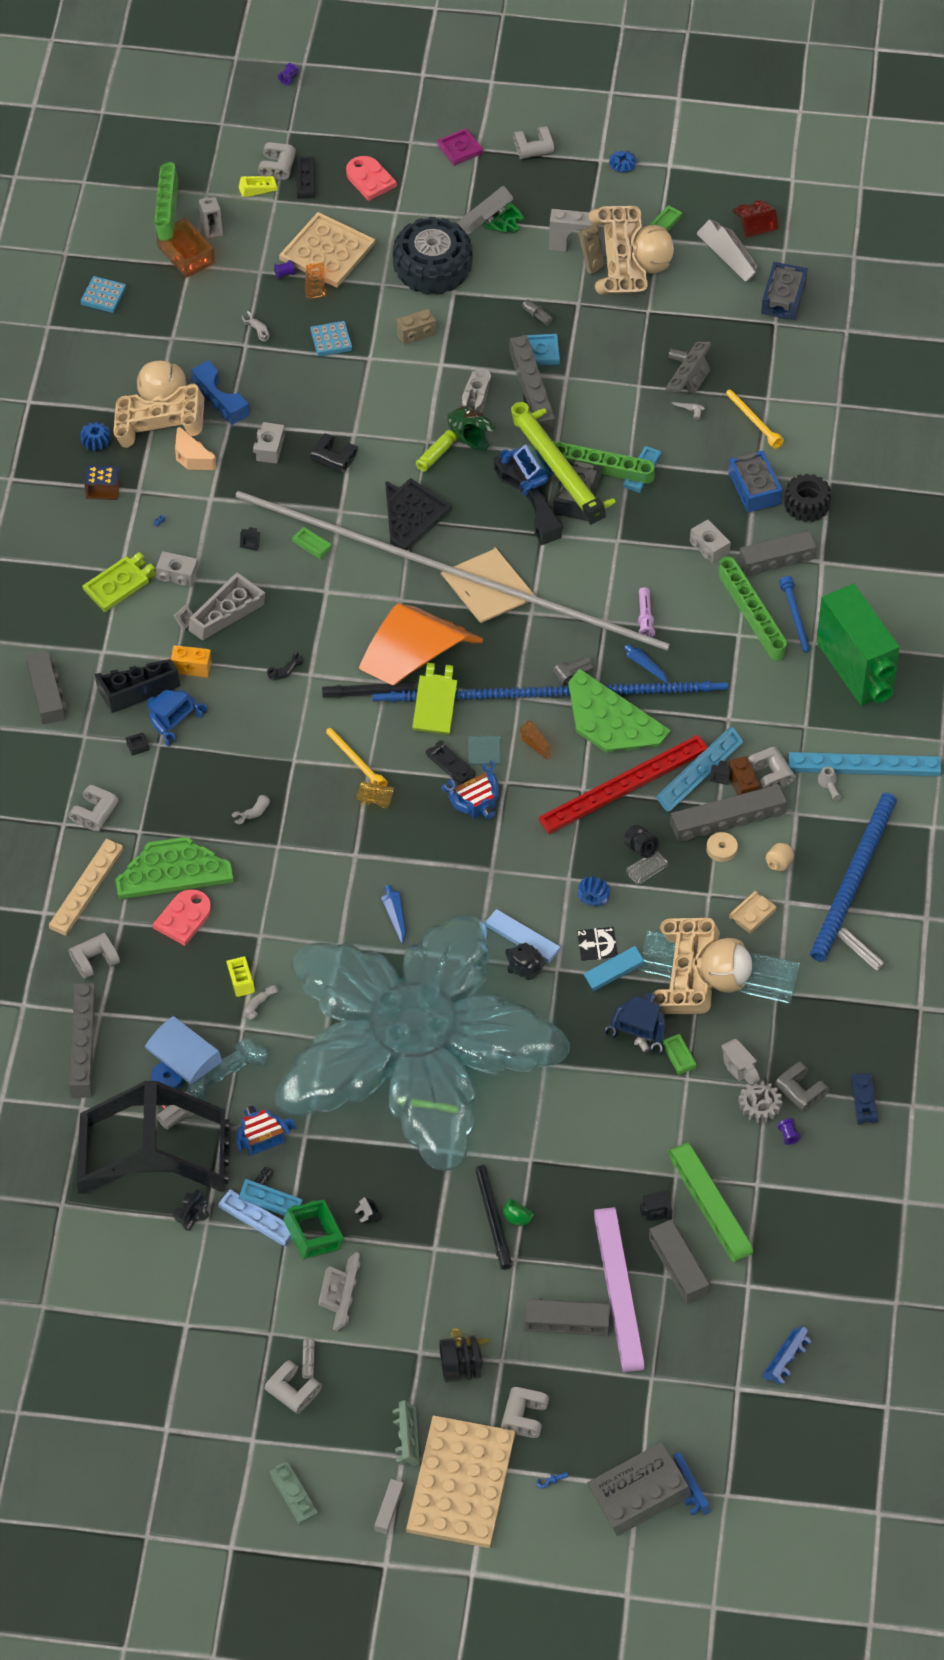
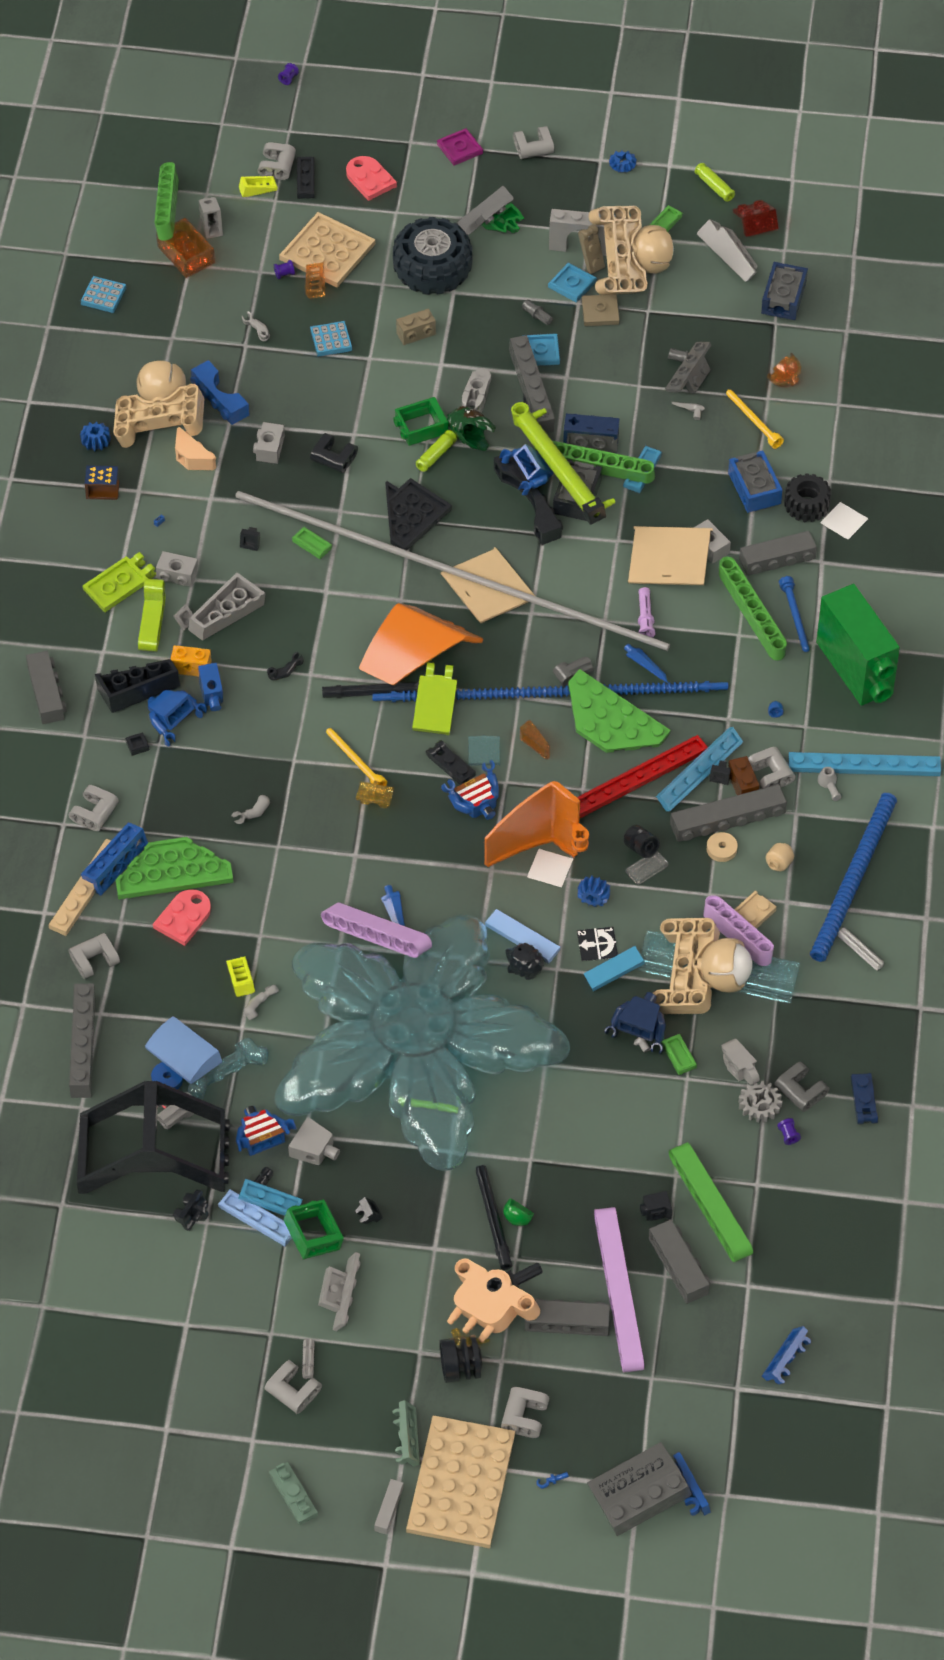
(114, 854): none -> blue fence
(152, 615): none -> lime beam
(211, 686): none -> blue torso
(313, 1143): none -> light grey torso
(376, 930): none -> lavender beam
(418, 409): none -> green window
(492, 1297): none -> light nougat piece
(540, 819): none -> orange panel
(550, 868): none -> white sticker
(572, 282): none -> dark azure tile
(592, 432): none -> dark blue piece
(600, 310): none -> dark tan plate
(669, 555): none -> tan piece
(714, 182): none -> lime axle
(735, 926): none -> lavender beam
(775, 709): none -> blue hinge
(786, 372): none -> clear orange cylinder
(844, 520): none -> white sticker

